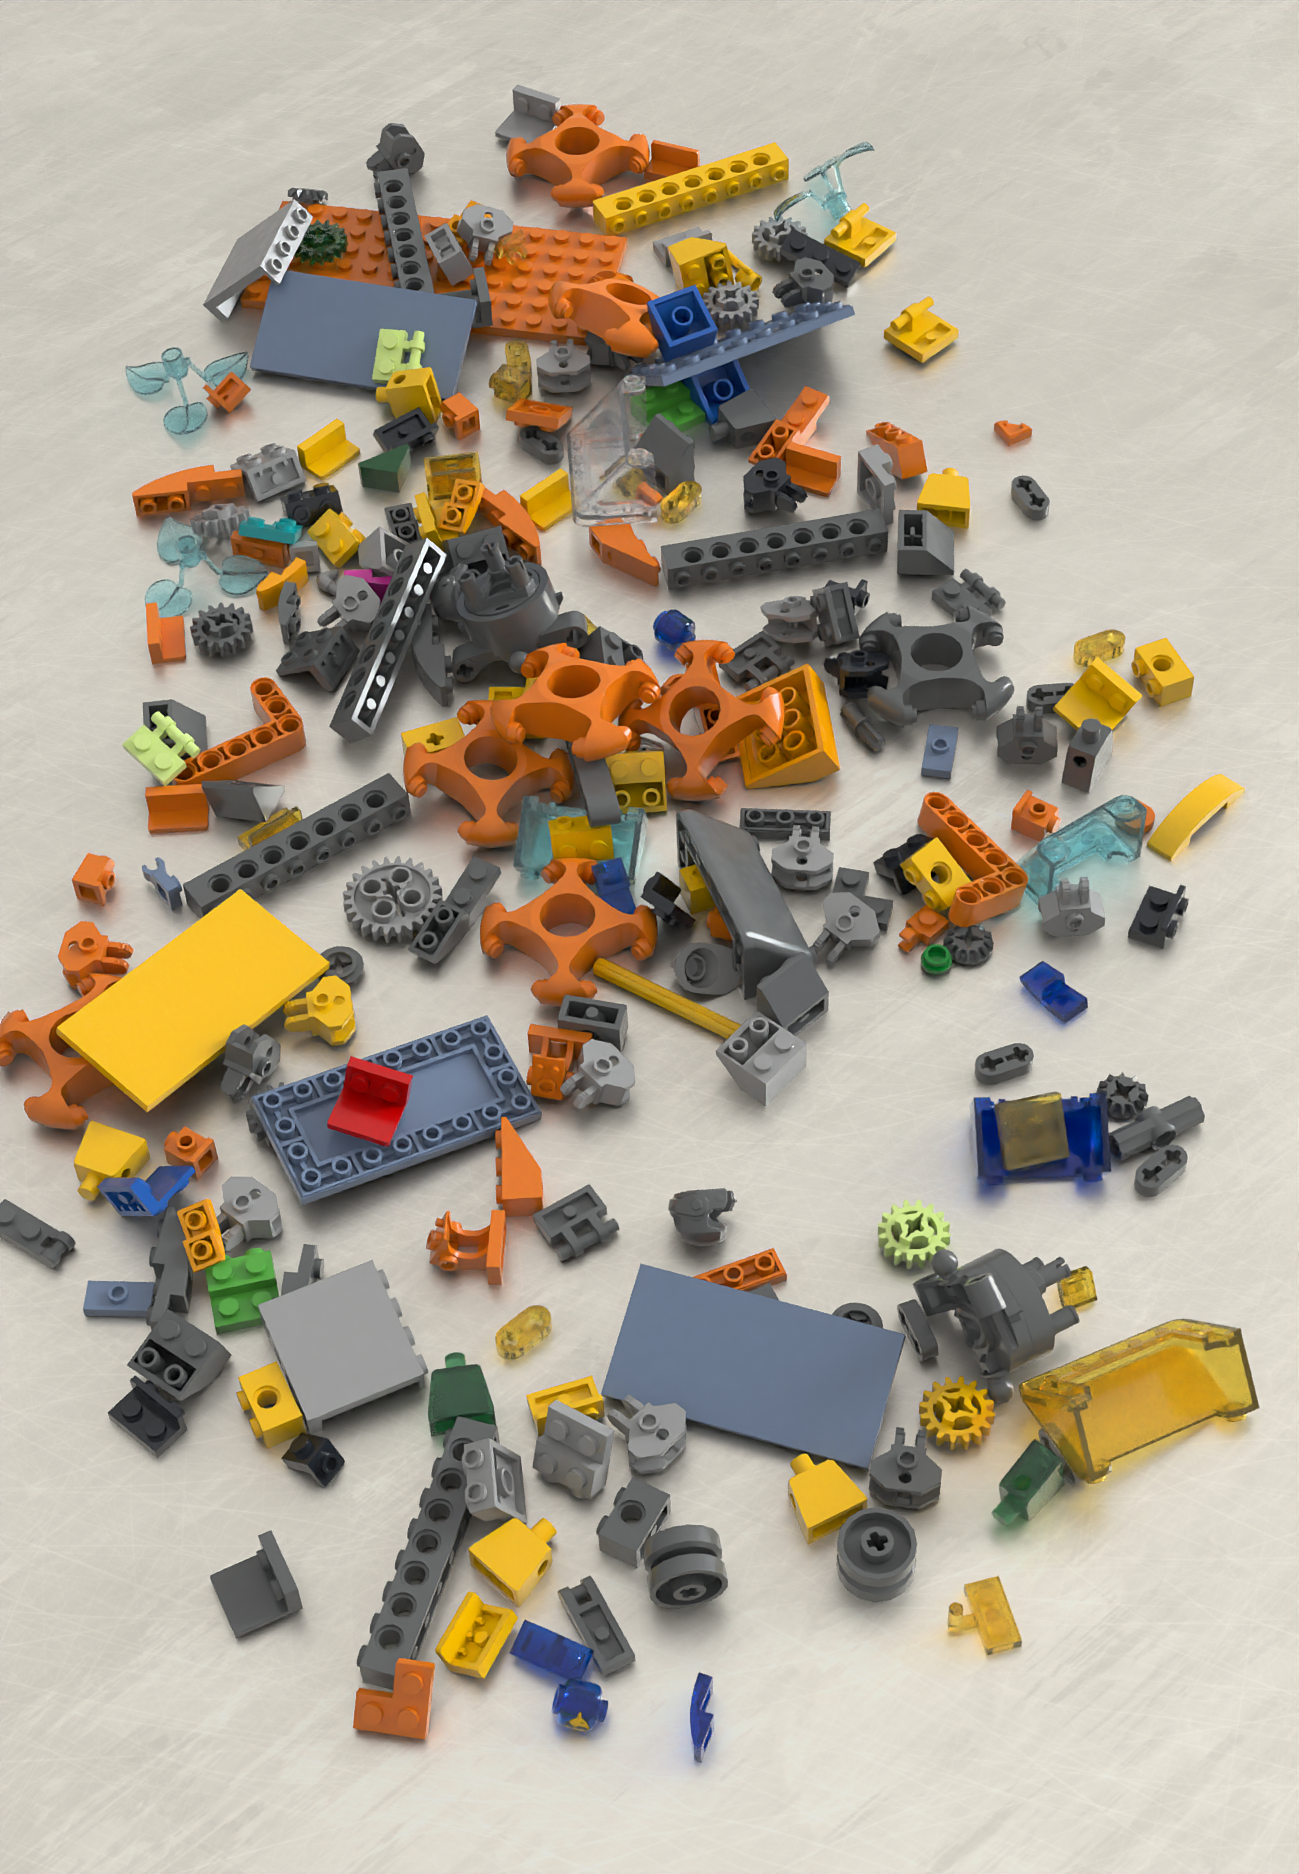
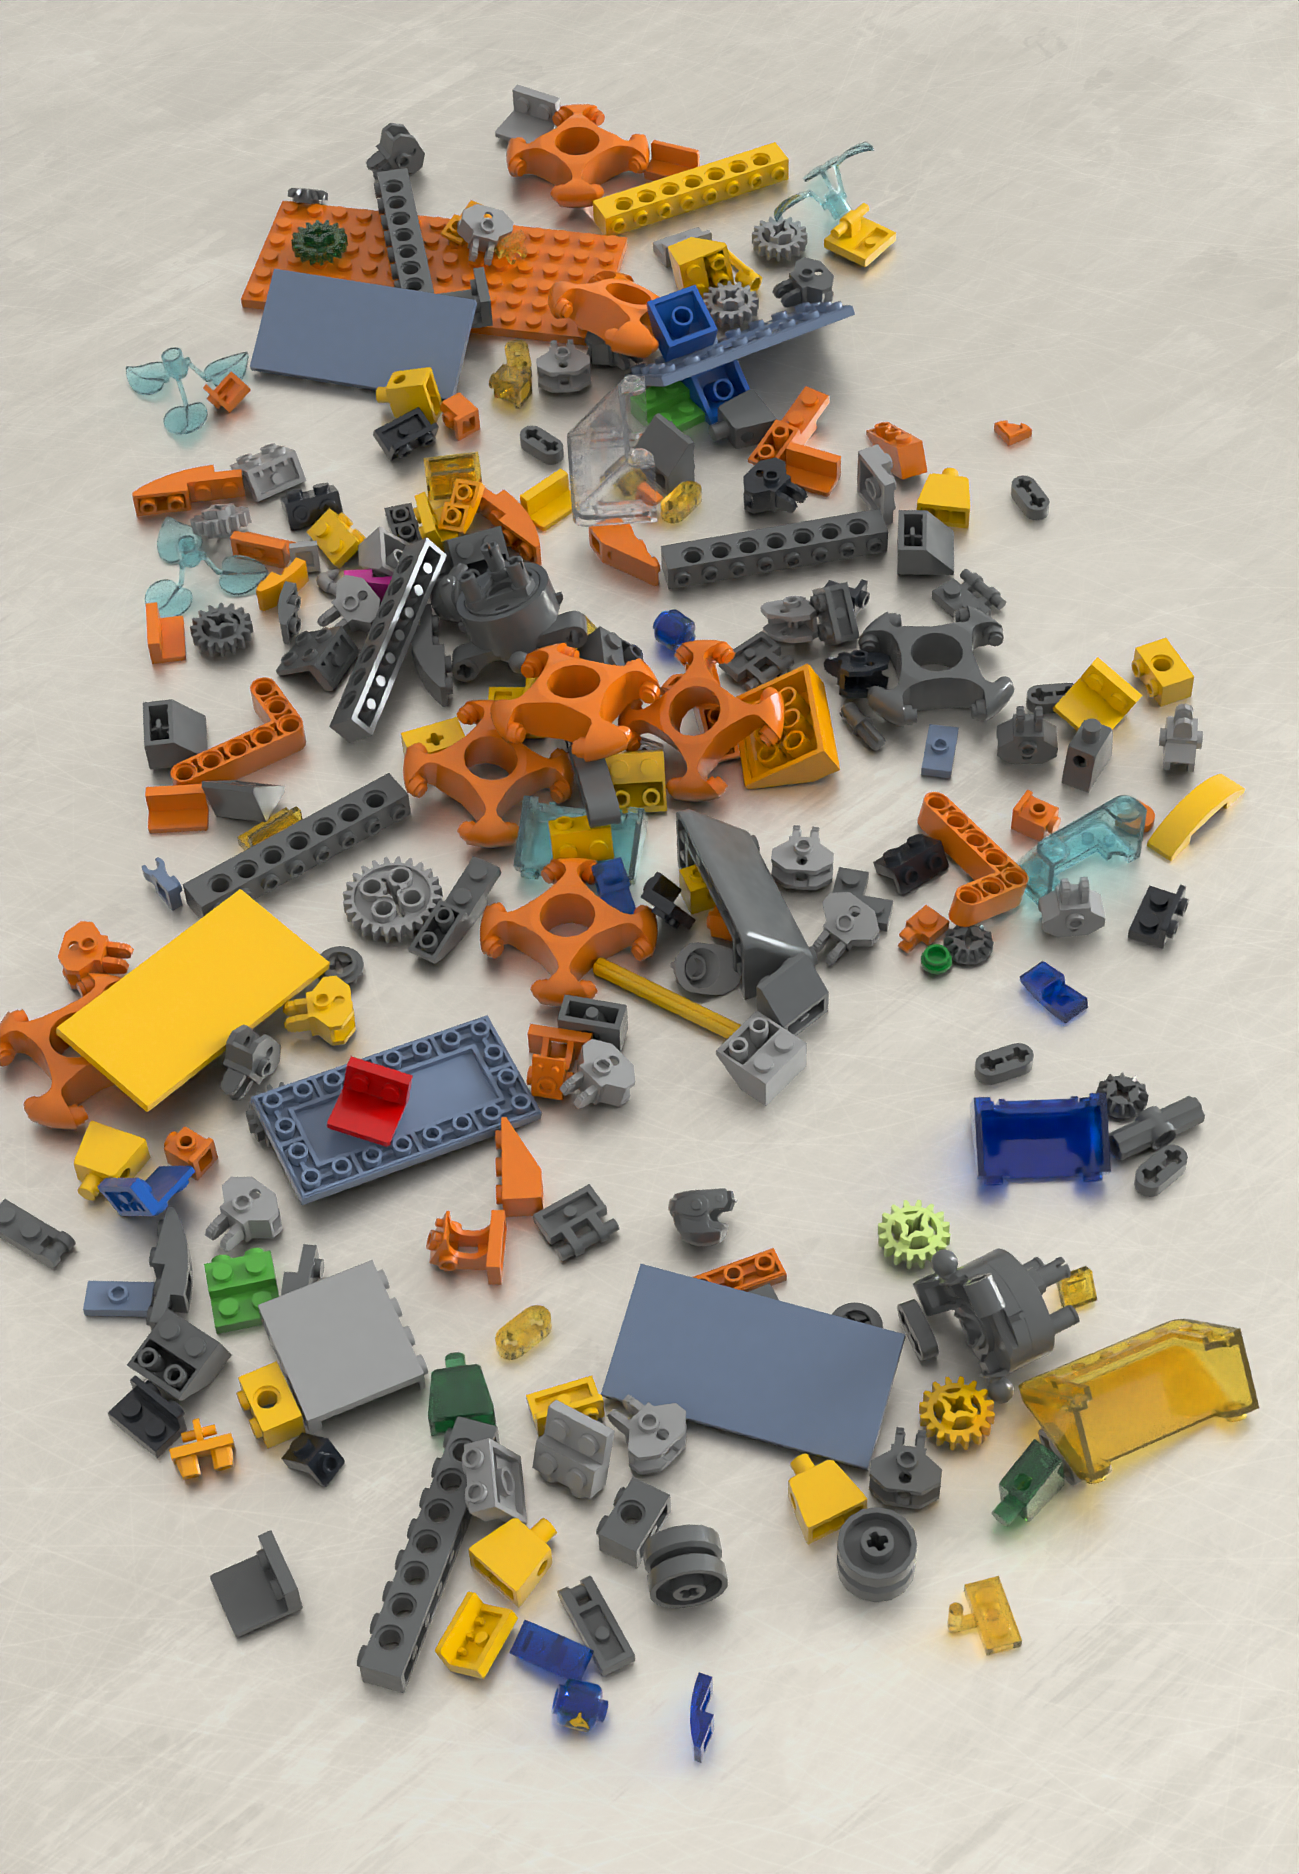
(94, 879): orange brick -> none
(155, 755): yellowish green plate -> none
(202, 1235): light orange slope -> none
(218, 1447): none -> light orange hips
(258, 252): light grey panel -> none
(283, 531): teal plate -> none
(327, 450): yellow panel -> none
(386, 470): dark green slope -> none
(391, 353): yellowish green plate -> none
(403, 1711): orange plate -> none
(449, 254): light grey brick -> none
(537, 413): orange plate -> none
(780, 822): dark grey tile -> none
(800, 245): black plate -> none
(920, 331): yellow plate -> none
(934, 858): yellow brick -> none
(1032, 1130): clear yellow plate -> none
(1104, 645): clear yellow beam -> none
(1180, 738): none -> light grey hinge

